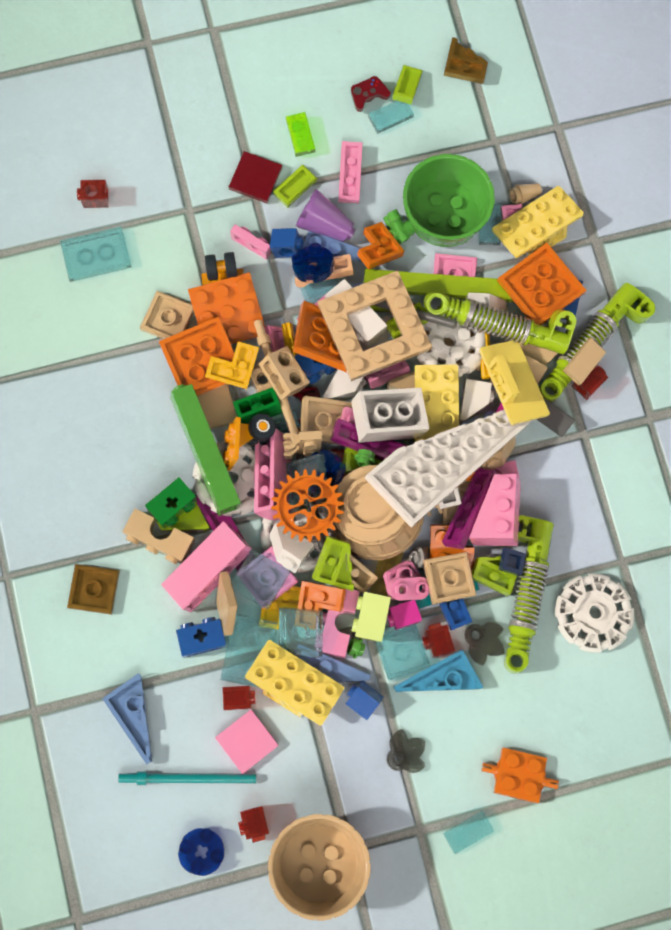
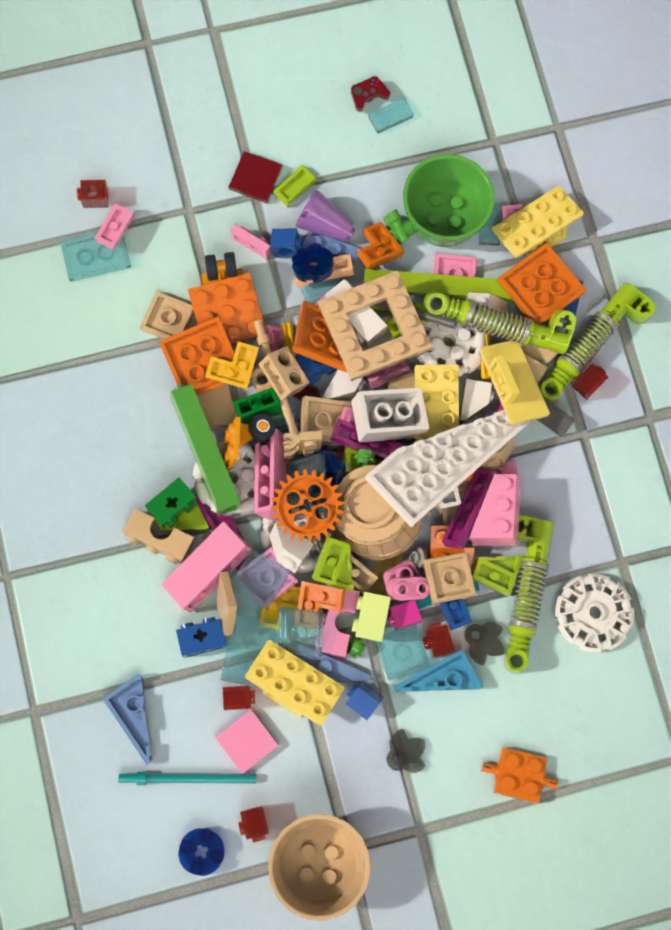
(93, 589): pearl gold tile -> none
(114, 226): none -> bright pink plate
(300, 134): clear neon green plate -> none
(350, 172): bright pink plate -> none
(407, 84): lime tile -> none
(464, 63): pearl gold wing -> none
(468, 832): clear light blue tile -> none
(512, 561): dark blue plate -> none
(524, 192): tan cone -> none
(584, 361): tan tile -> none

